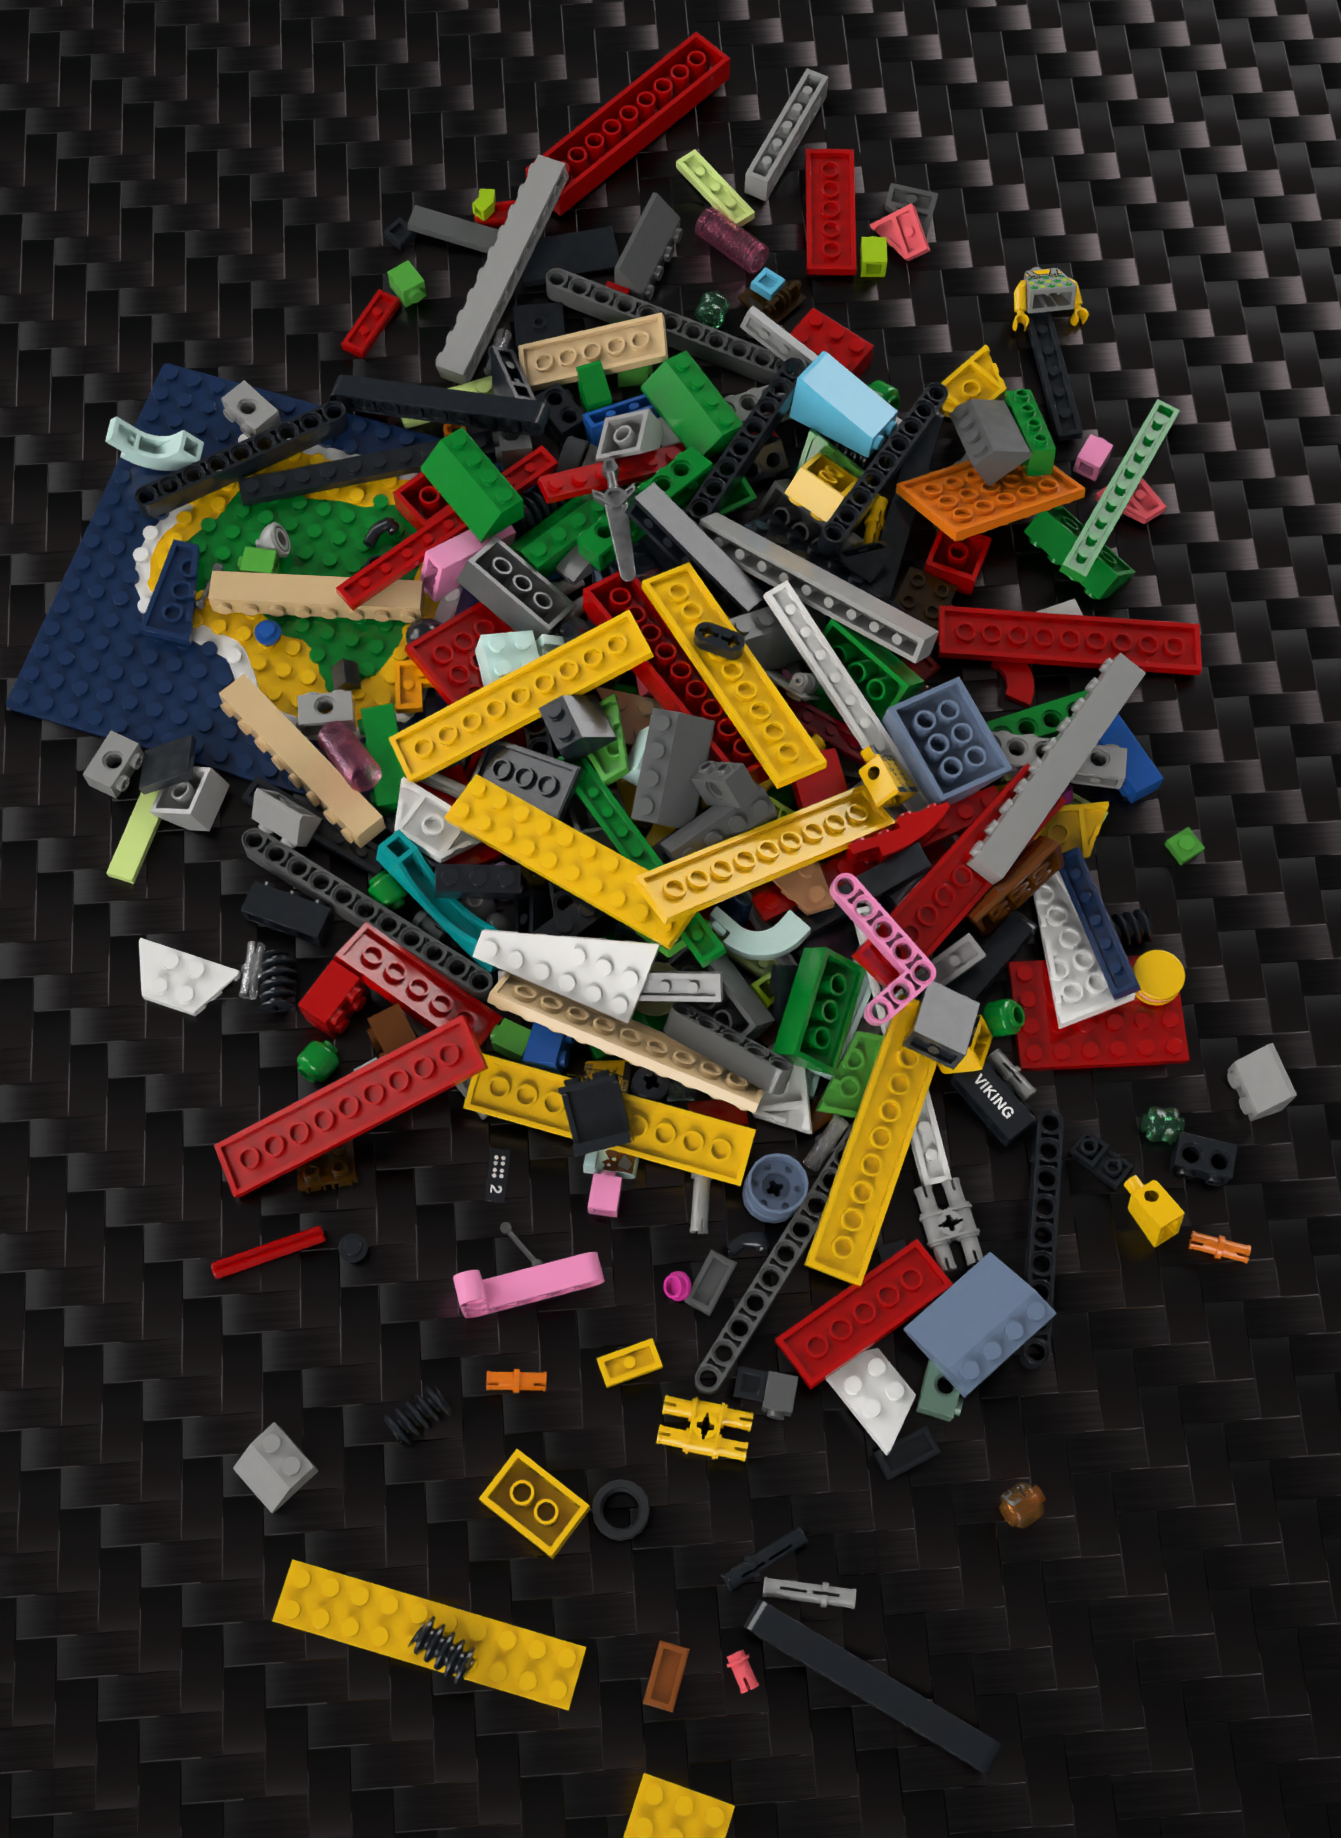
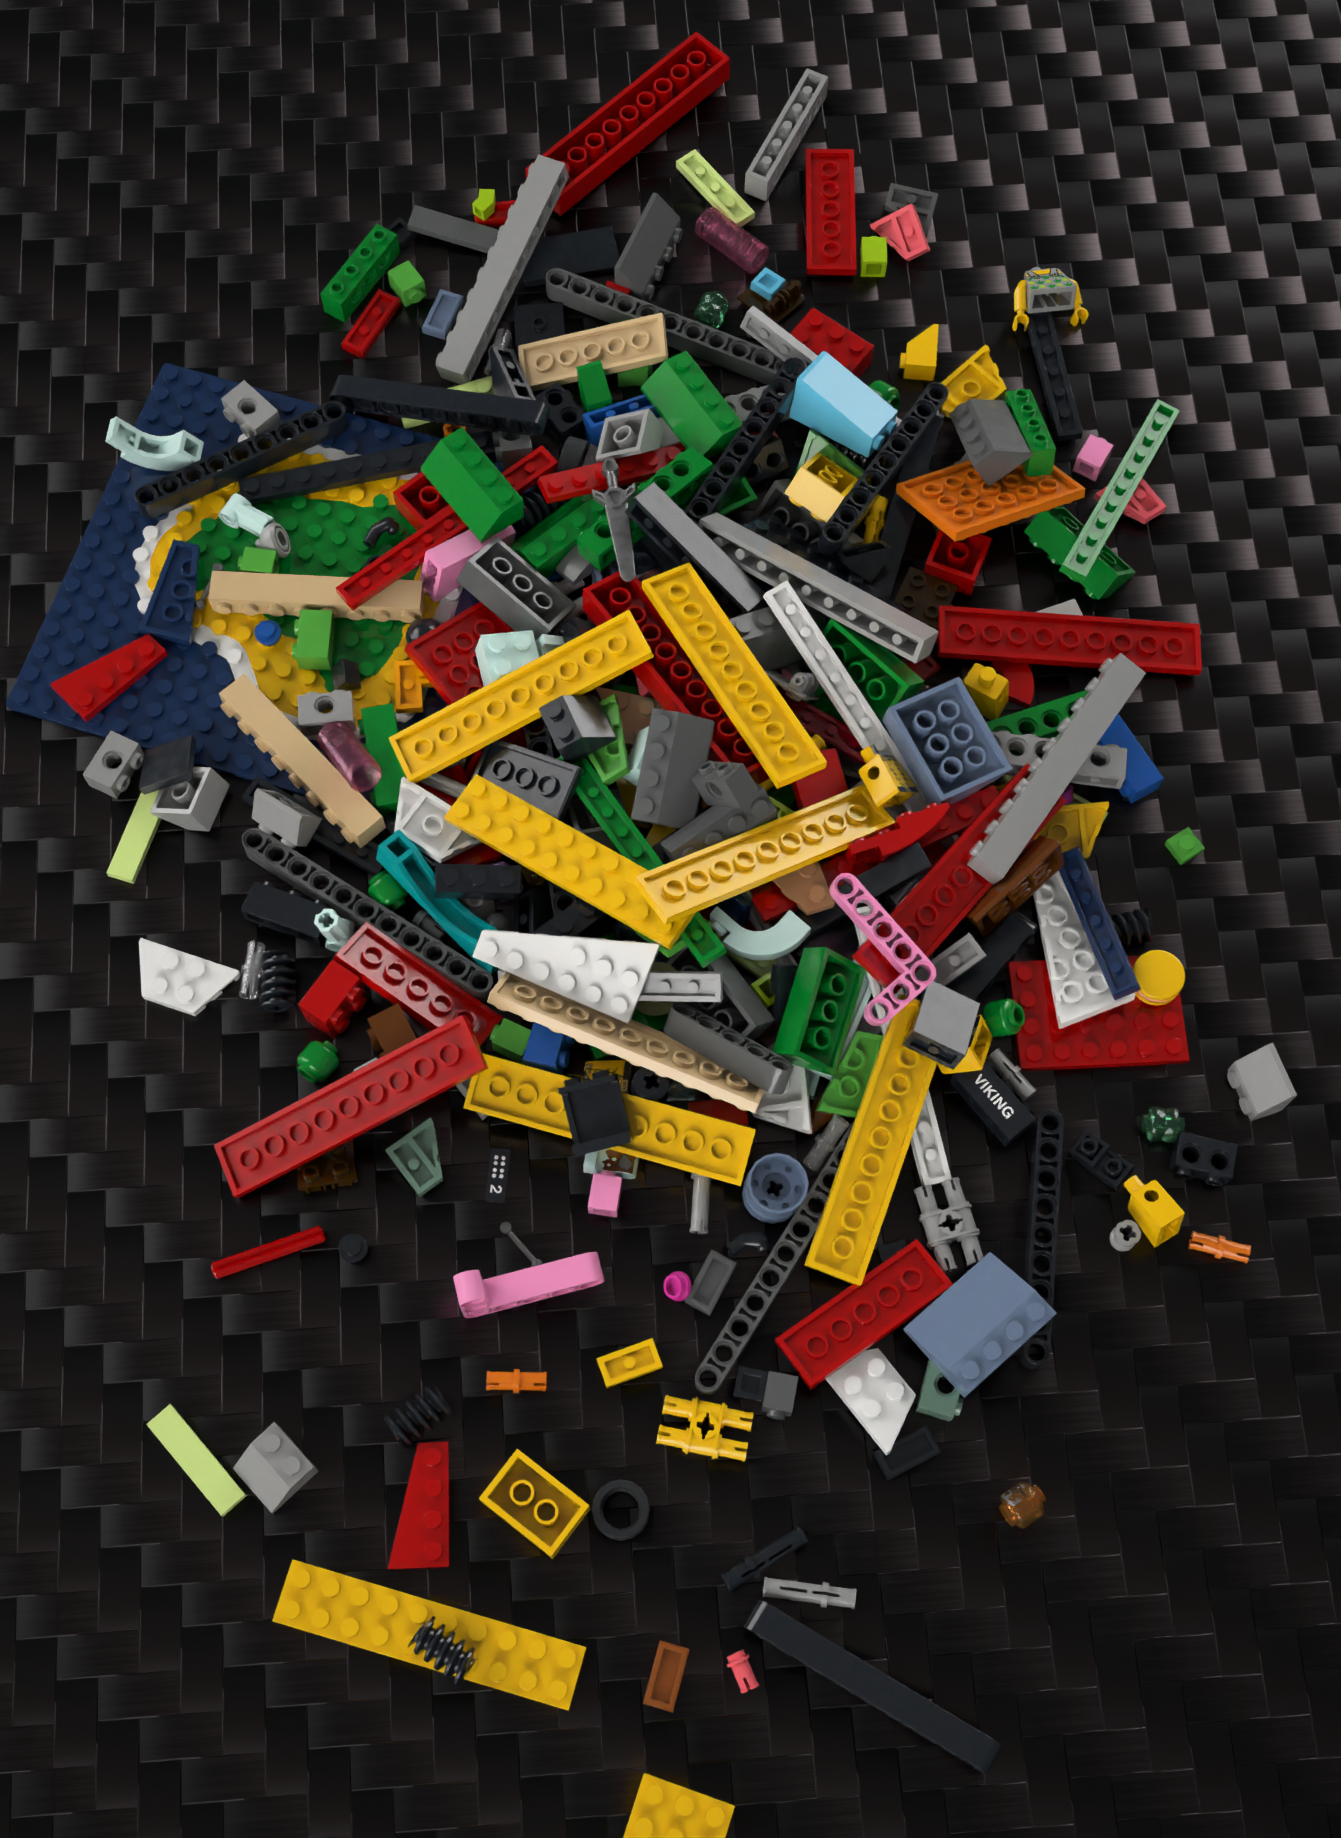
(105, 679): none -> red wing
(196, 1460): none -> yellowish green tile
(240, 513): none -> light aqua piece
(314, 639): none -> bright green brick
(334, 928): none -> light aqua piece
(360, 273): none -> green brick
(418, 1157): none -> sand green wing
(425, 1517): none -> red wing
(442, 314): none -> sand blue tile
(719, 640): black beam -> none
(921, 355): none -> yellow slope
(987, 690): none -> yellow torso
(1133, 1233): none -> light grey bush

